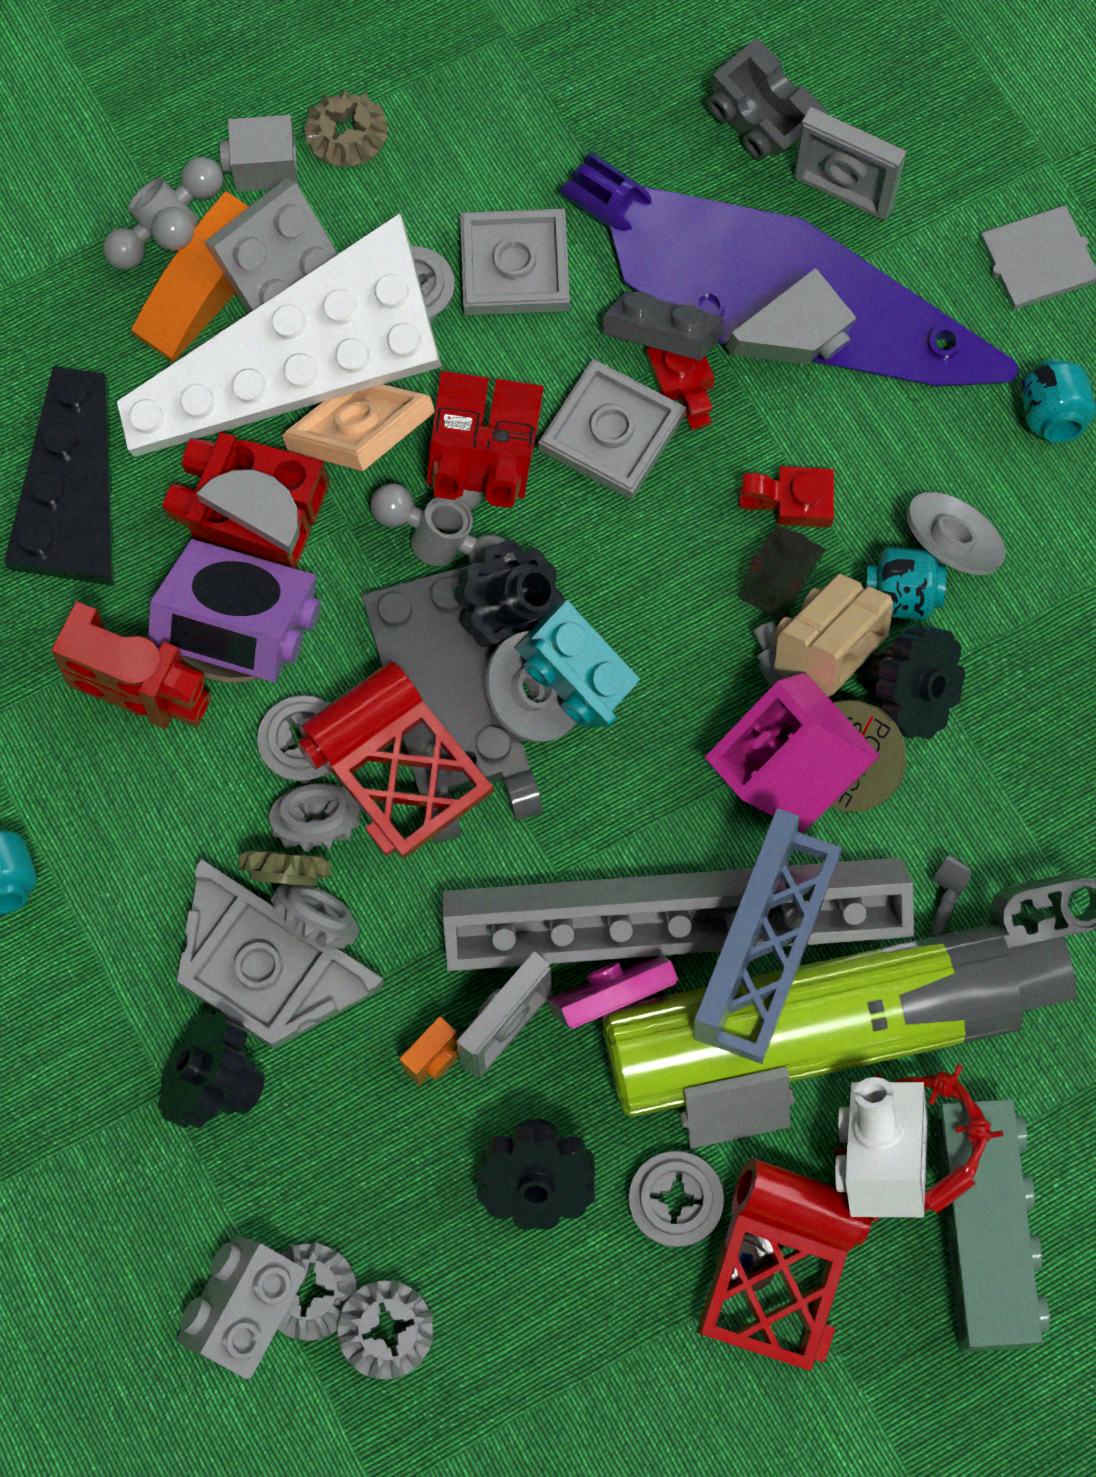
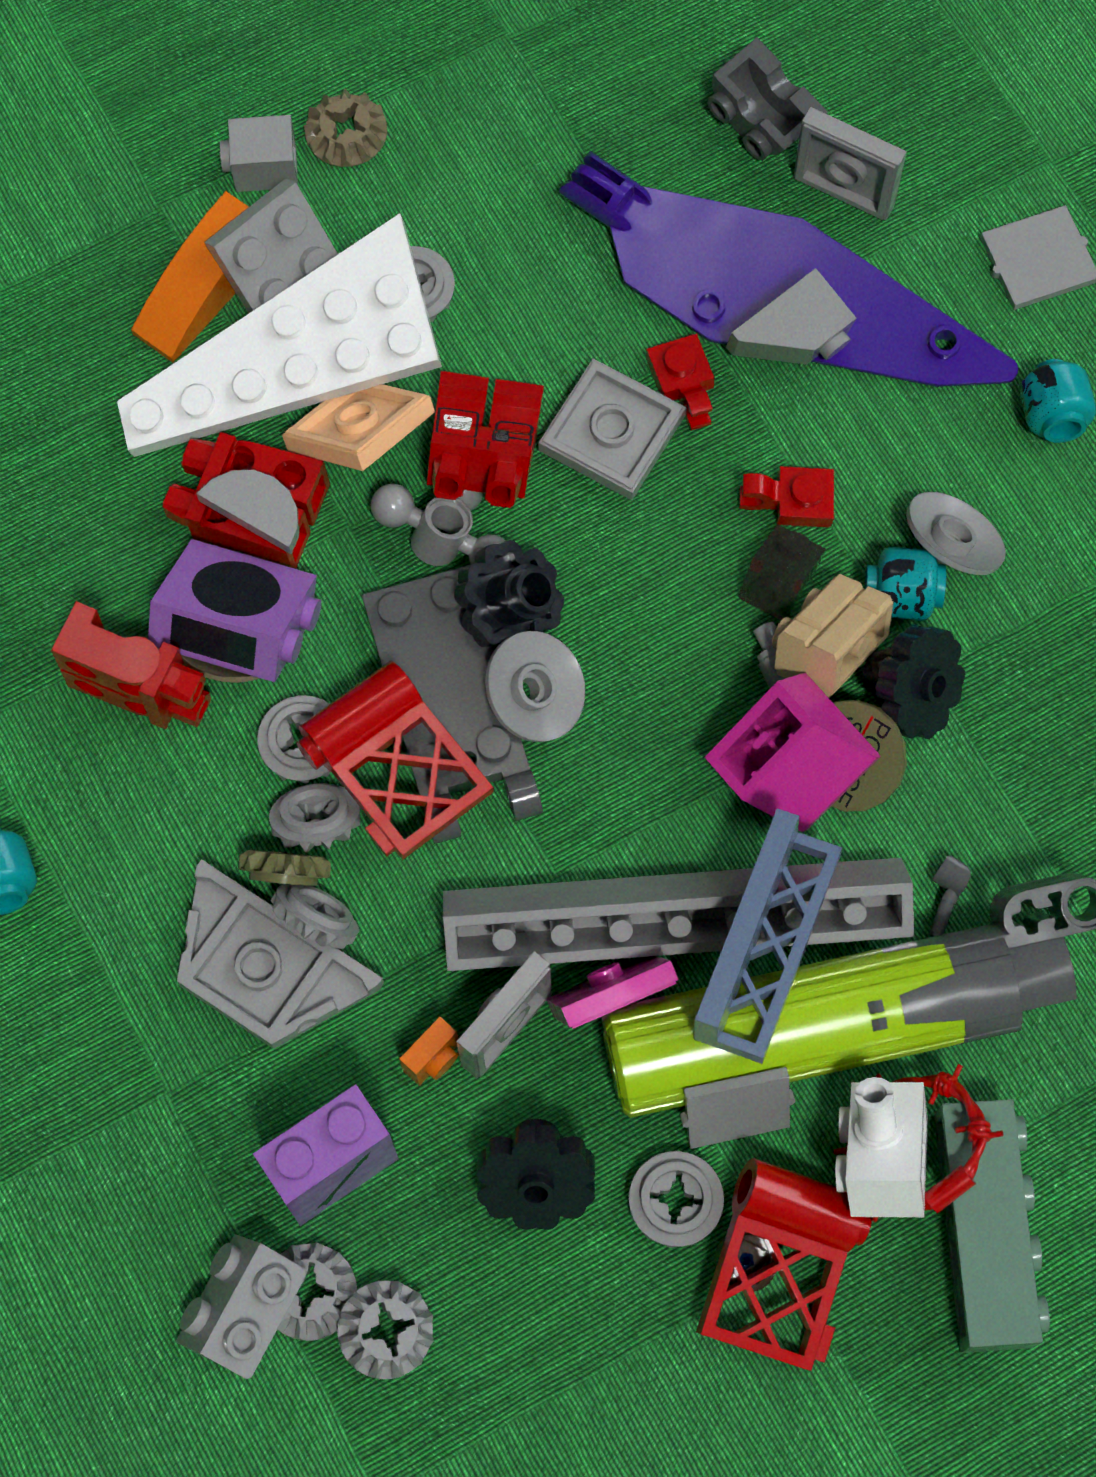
(65, 500): black wing -> none
(163, 214): light grey piece -> none
(209, 1073): black plant -> none
(327, 1155): none -> medium lavender brick
(514, 262): light grey plate -> none
(578, 665): teal bracket -> none
(663, 325): dark grey plate -> none

